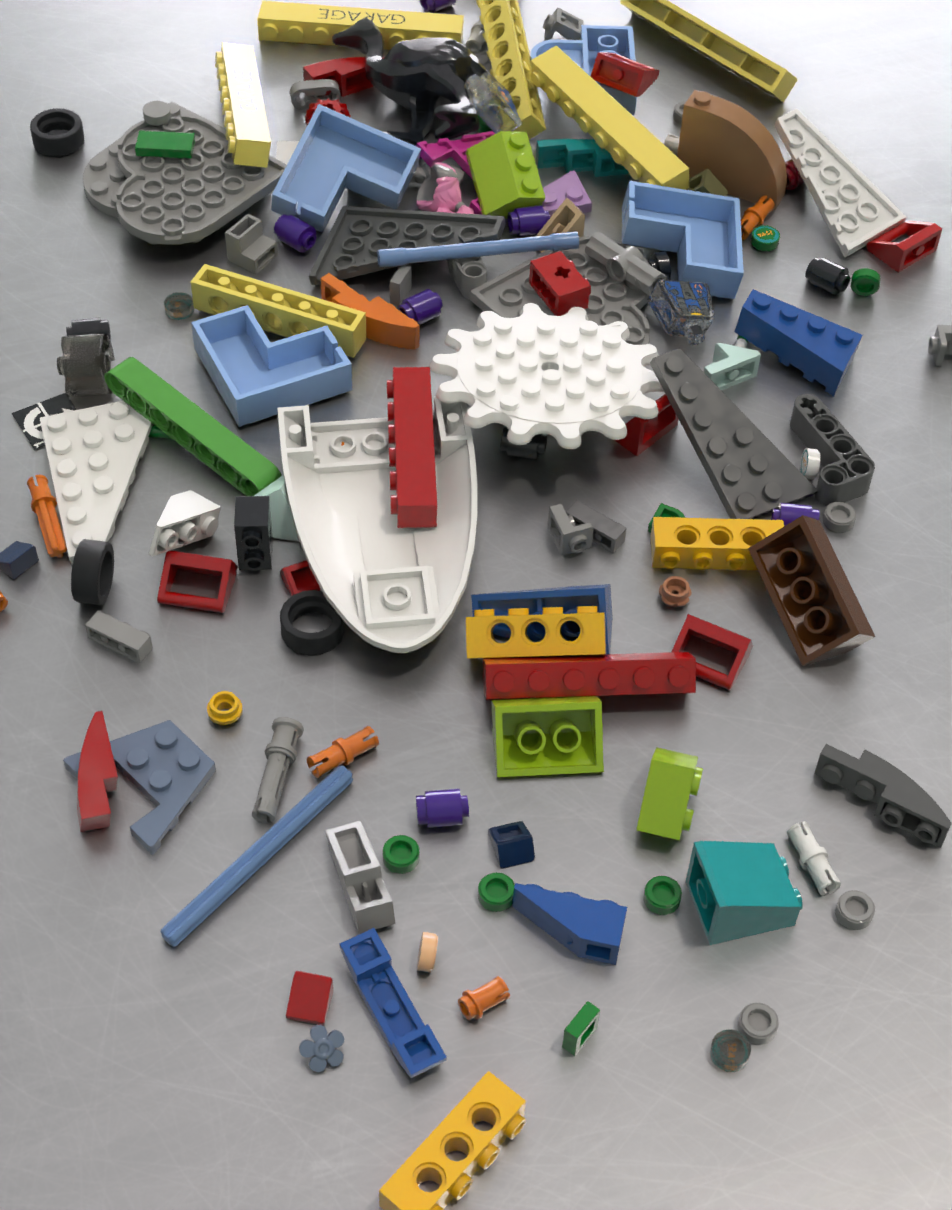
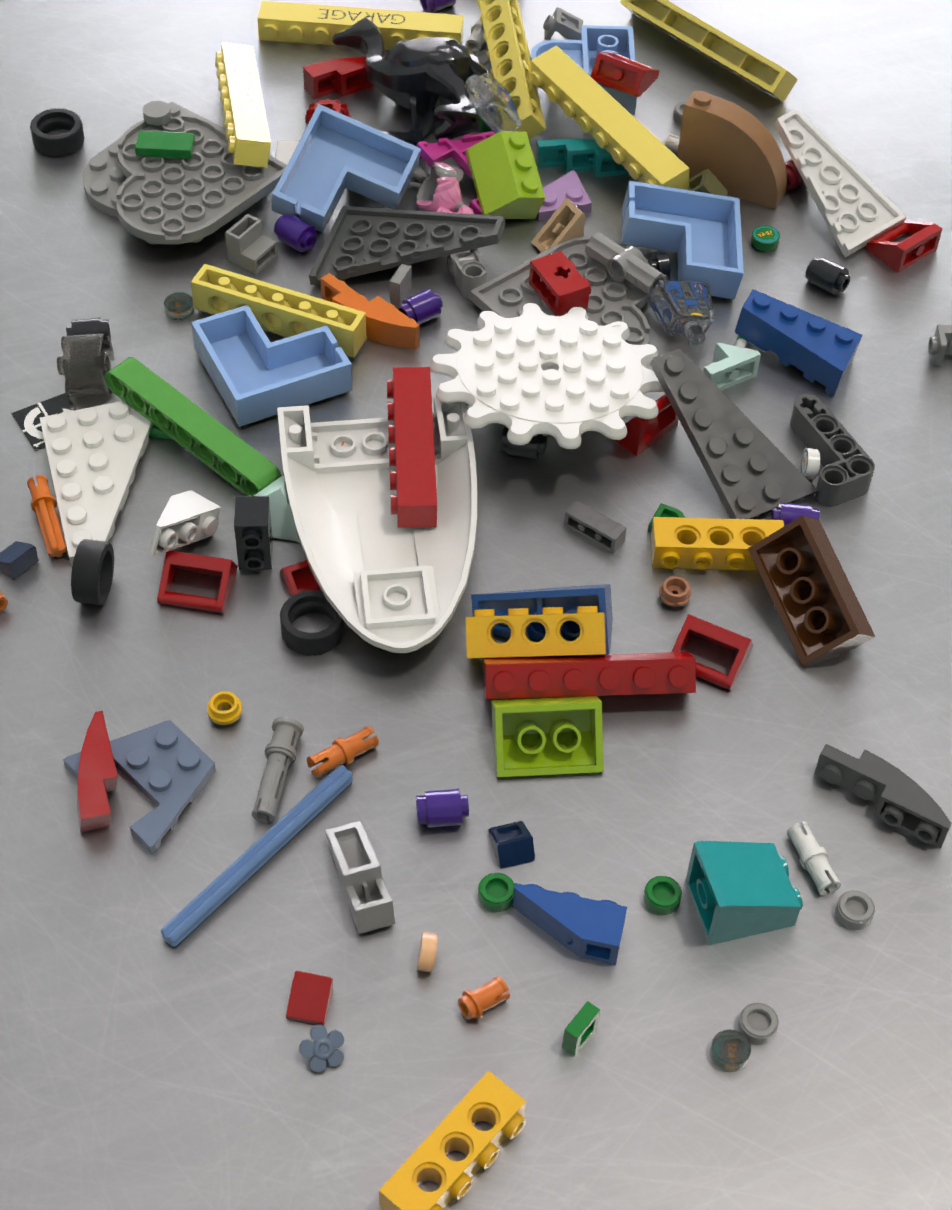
(119, 636): light grey piece -> none
(313, 90): light grey beam -> none
(390, 1004): blue slope -> none
(401, 854): green tile -> none
(403, 256): medium blue piece -> none
(527, 220): dark purple brick -> none
(566, 534): light grey bracket -> none
(667, 793): lime brick -> none
(755, 216): orange pin -> none
(839, 517): light grey tile -> none
(865, 281): green tile -> none

